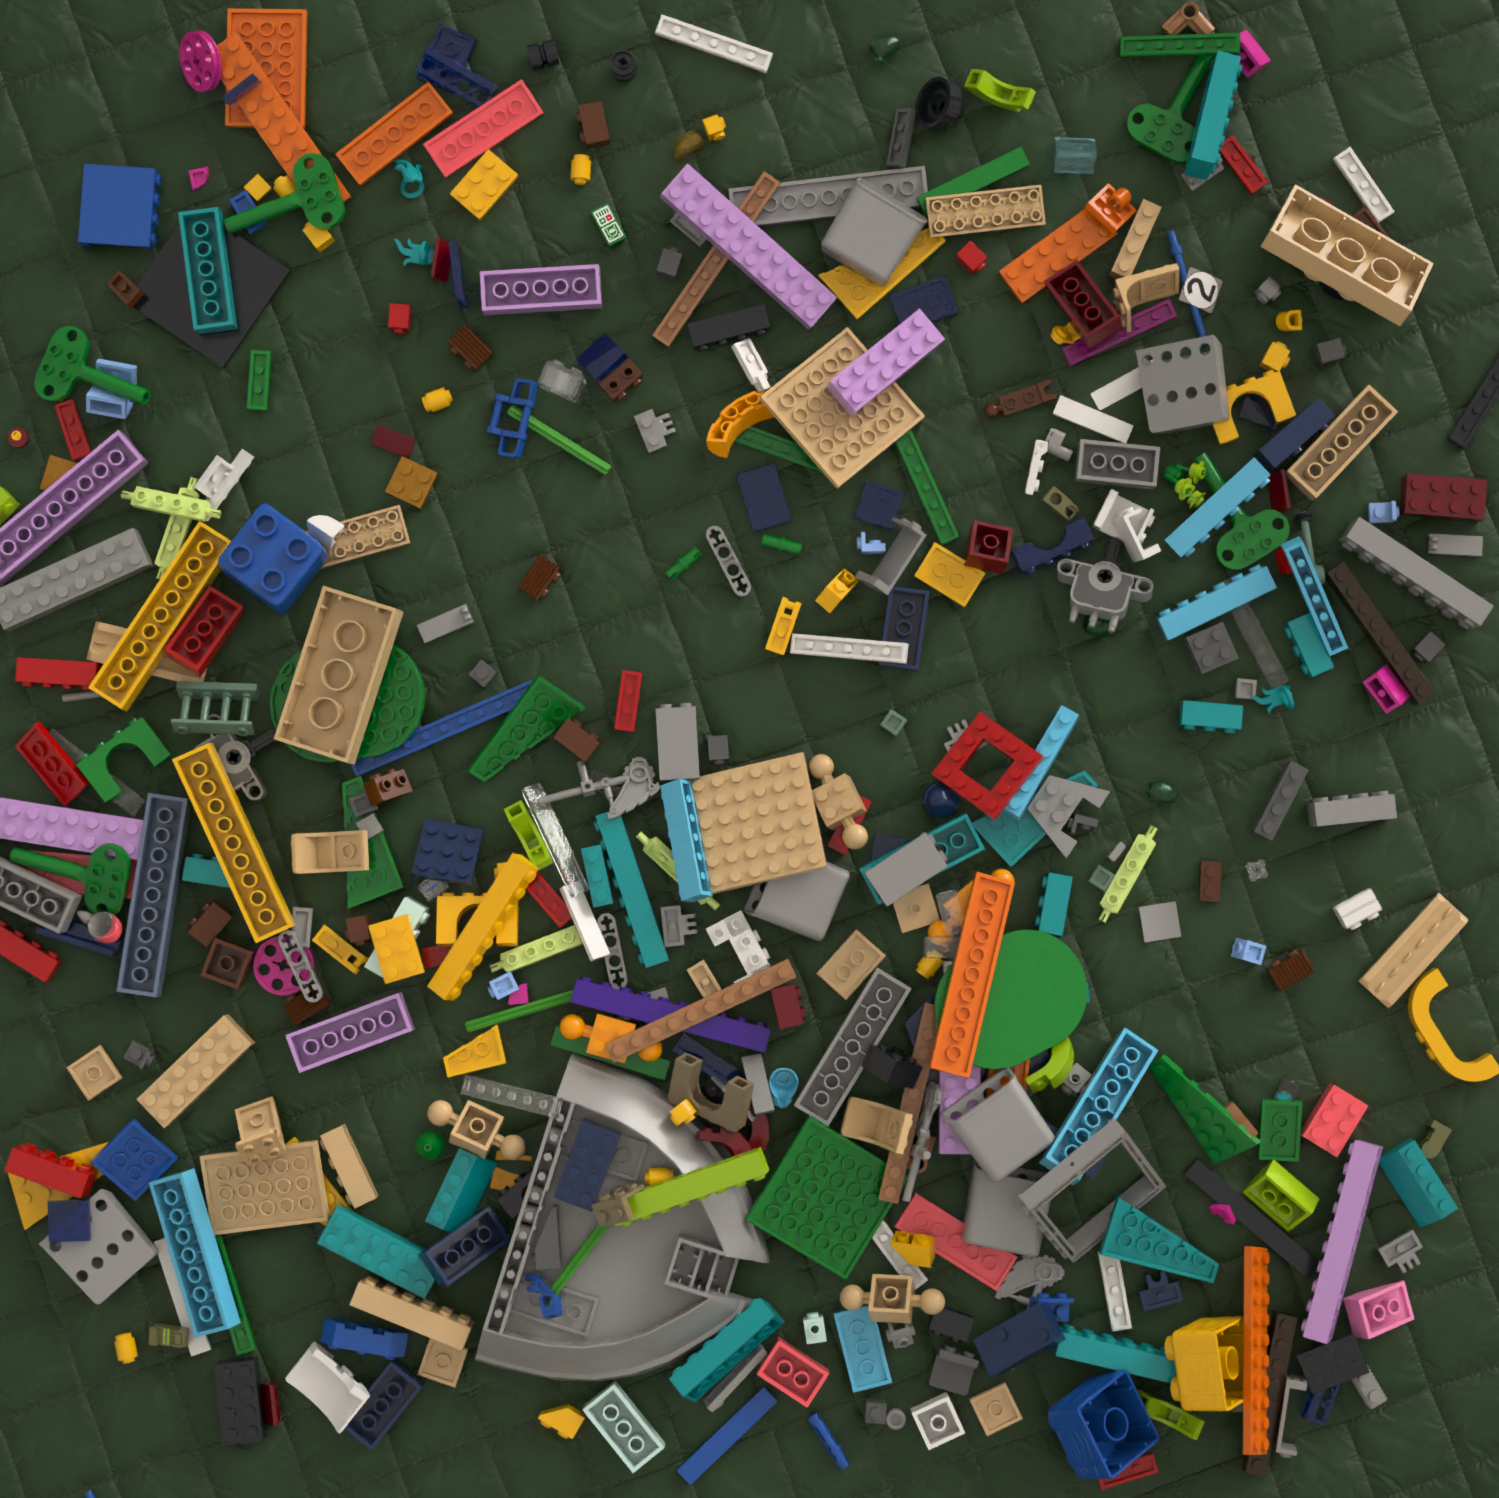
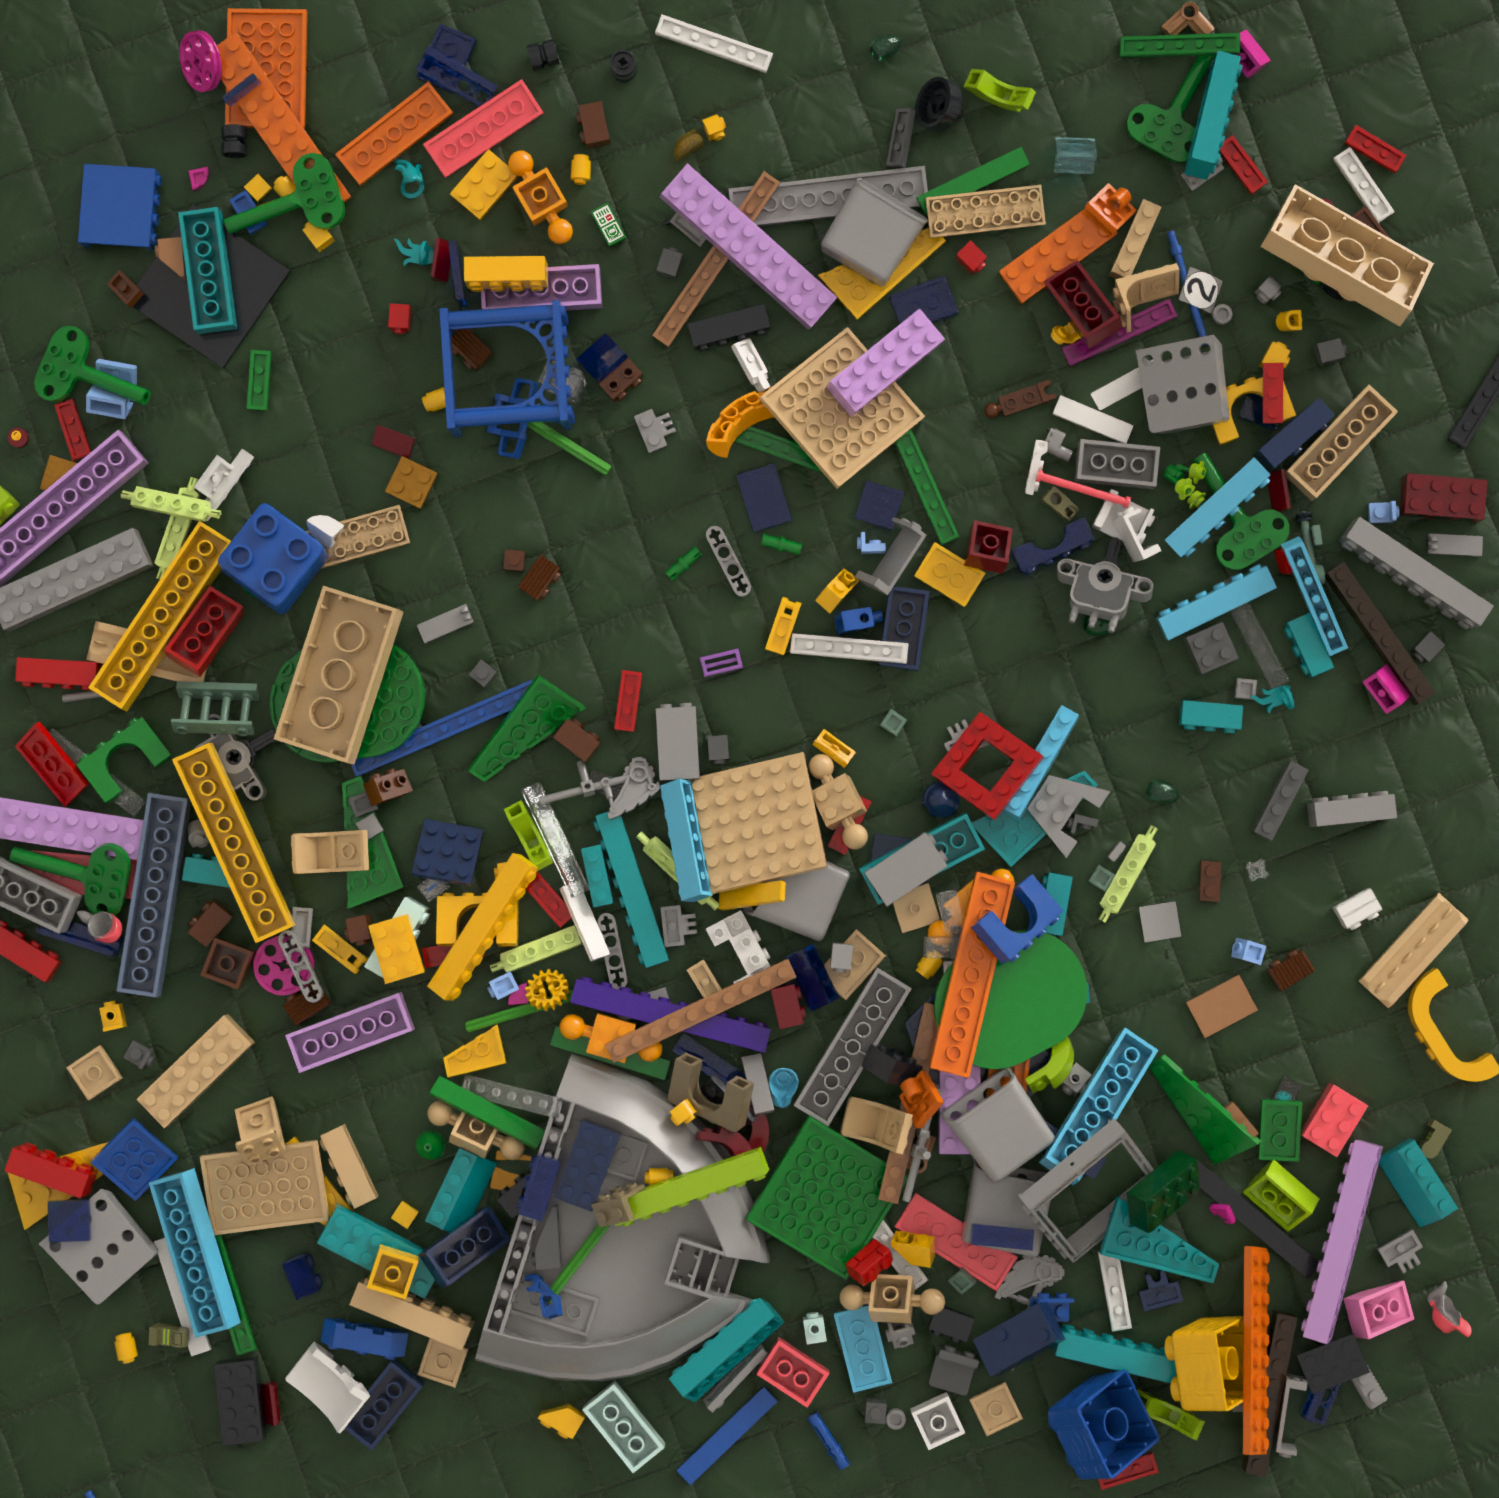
(119, 1019): none -> yellow brick
(171, 254): none -> medium nougat slope
(196, 834): none -> light grey plate
(234, 138): none -> black wheel
(302, 1275): none -> clear blue brick
(392, 1271): none -> yellow brick
(404, 1214): none -> yellow tile
(487, 1112): none -> green tile
(506, 273): none -> yellow brick
(514, 560): none -> reddish brown plate
(538, 1186): none -> clear blue brick
(540, 197): none -> light orange brick
(553, 411): none -> blue arch
(553, 980): none -> yellow gear
(723, 670): none -> medium lavender tile
(753, 895): none -> yellow tile
(812, 977): none -> clear blue brick
(832, 749): none -> yellow tile
(841, 957): none -> light grey brick
(850, 621): none -> blue torso
(869, 1262): none -> red brick
(920, 1098): none -> orange plate
(962, 1281): none -> sand green tile
(1001, 1236): none -> clear blue brick
(1041, 910): none -> blue arch
(1083, 489): none -> coral bar
(1163, 1191): none -> dark green brick
(1221, 314): none -> light grey tile
(1221, 1006): none -> medium nougat tile
(1273, 393): none -> red plate
(1316, 535): none -> sand green tile
(1375, 149): none -> red plate
(1444, 1313): none -> hair

